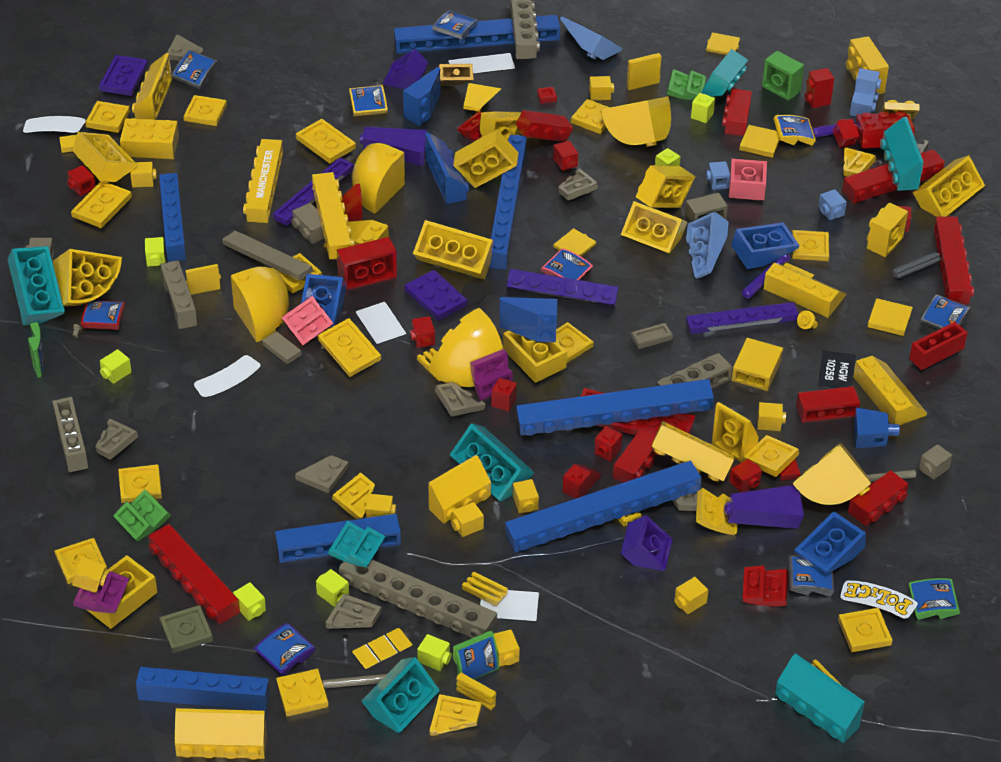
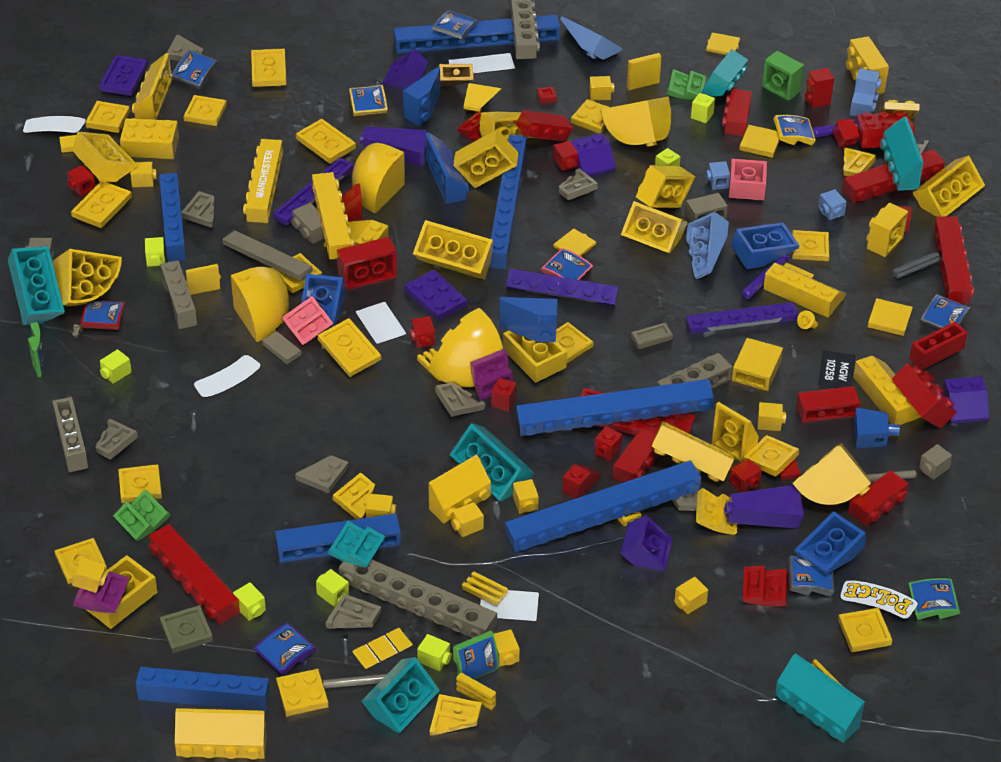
(200, 209): none -> dark tan wing
(268, 67): none -> yellow plate
(594, 154): none -> dark purple slope
(924, 395): none -> red brick
(969, 398): none -> dark purple slope

